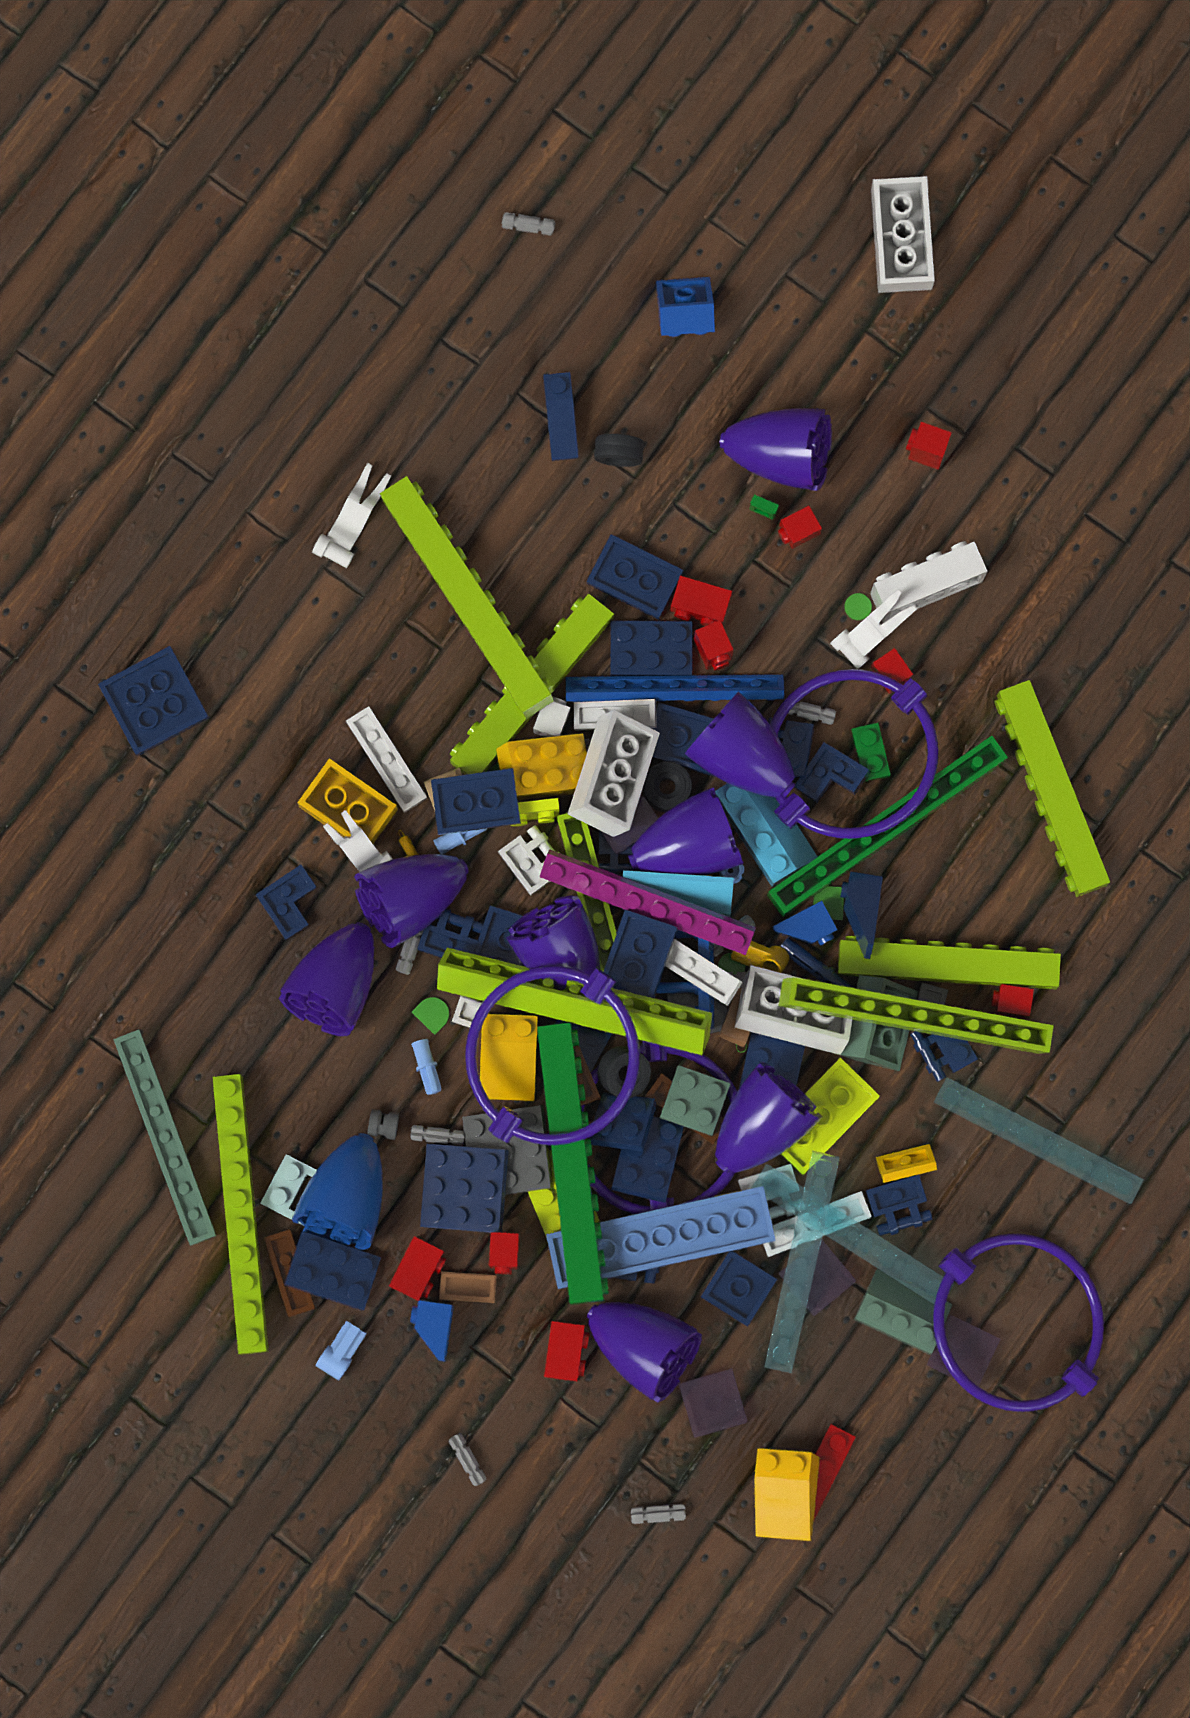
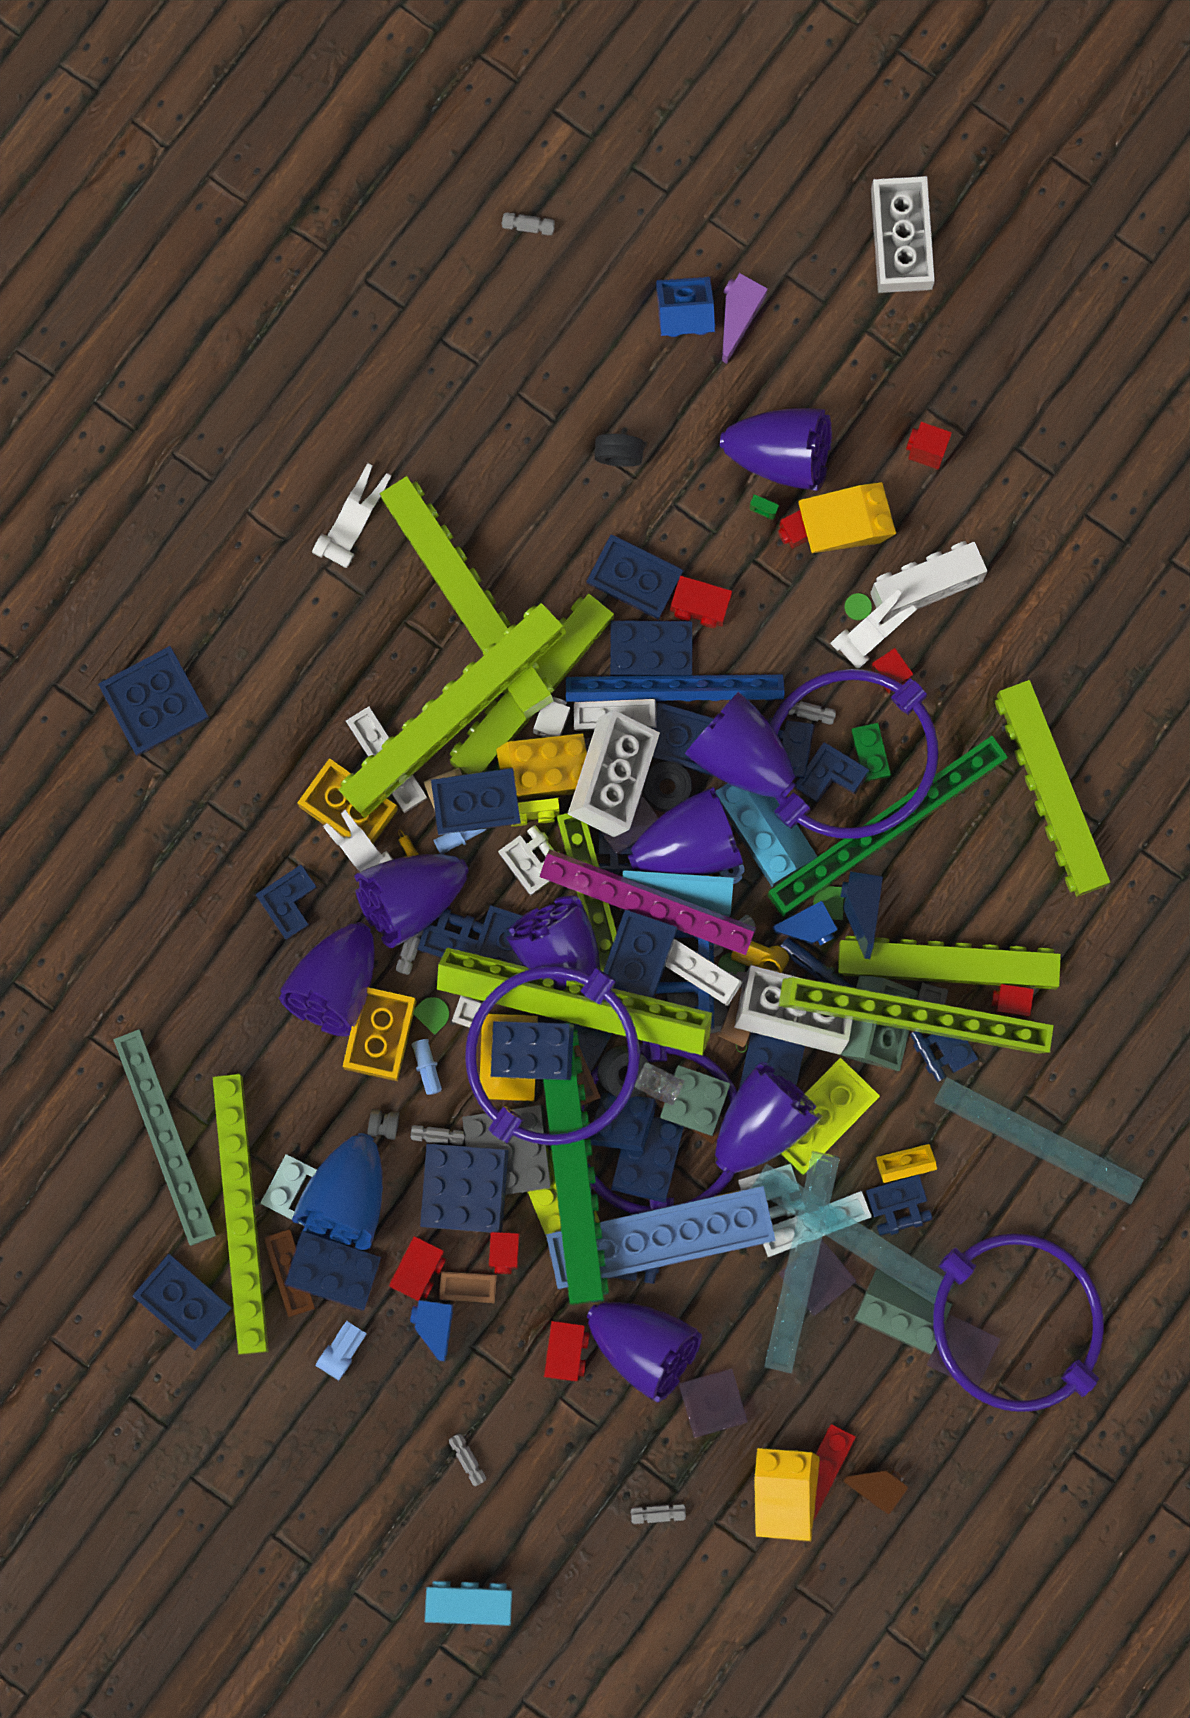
(182, 1302): none -> dark blue plate
(380, 1035): none -> yellow brick
(452, 710): none -> lime brick
(468, 1603): none -> medium azure brick
(532, 1050): none -> dark blue plate
(560, 416): dark blue slope -> none
(659, 1083): none -> clear brick
(713, 646): red brick -> none
(738, 1288): dark blue plate -> none
(741, 306): none -> medium lavender slope
(847, 518): none -> yellow slope
(879, 1488): none -> reddish brown slope

